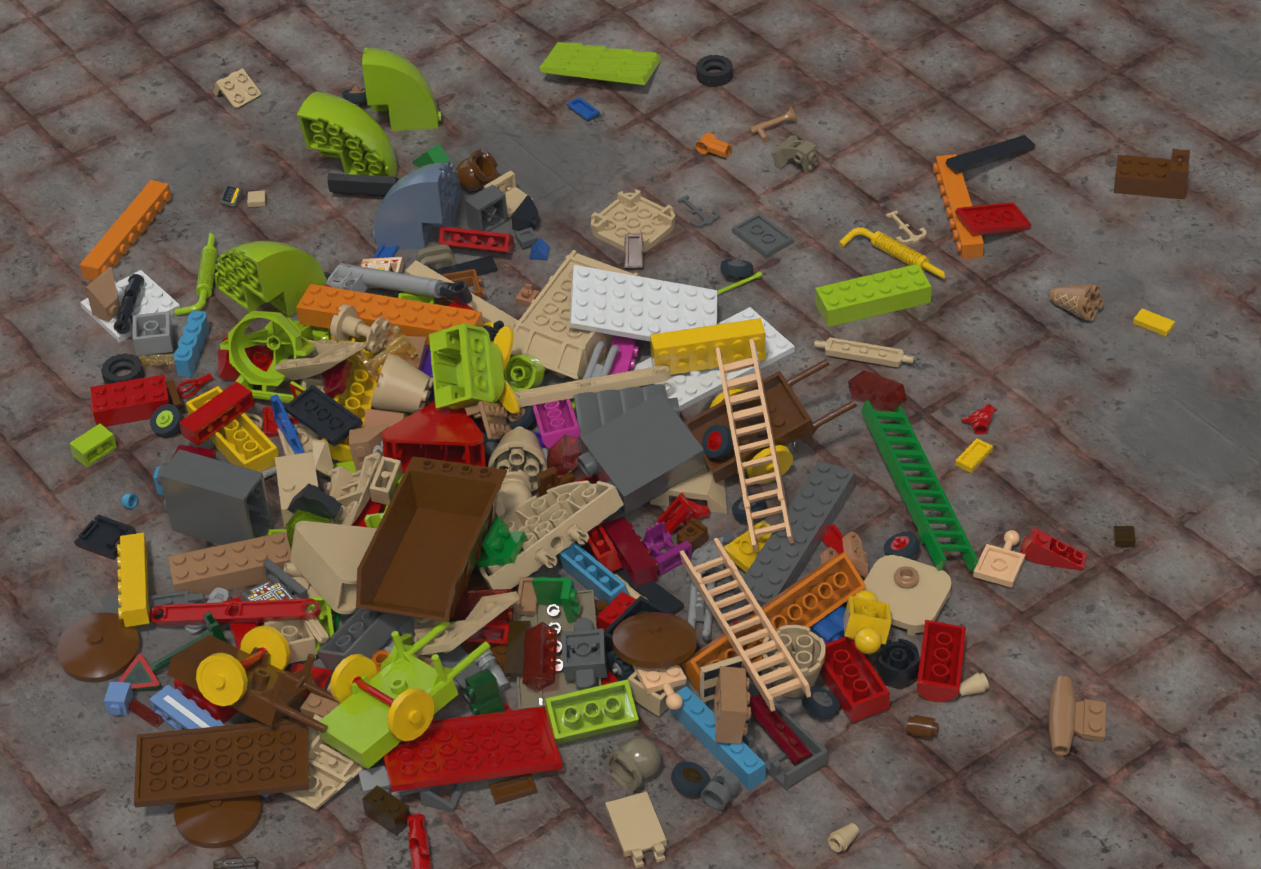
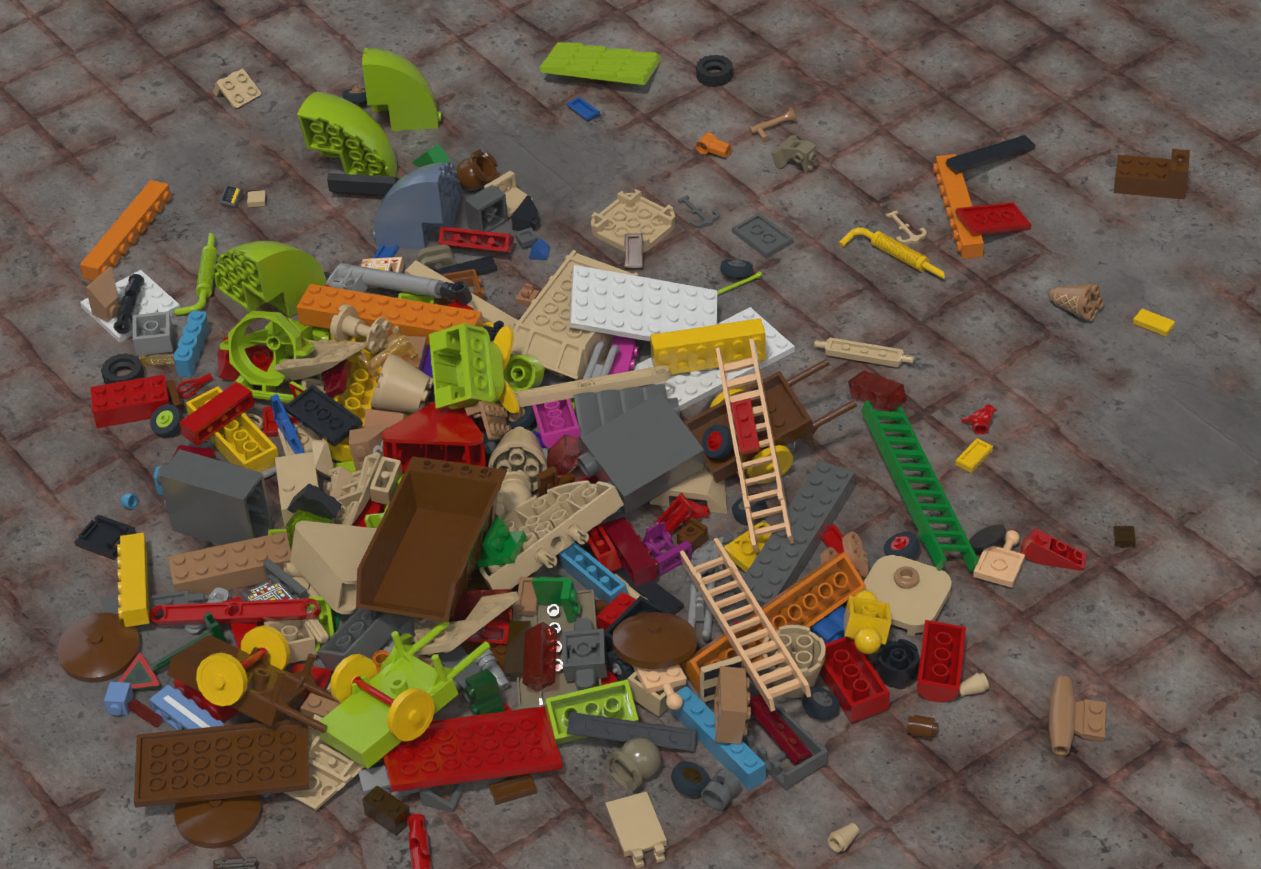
(93, 445): lime brick -> none
(625, 730): none -> black tile
(745, 426): none -> red plate
(873, 295): lime brick -> none
(987, 537): none -> black piece

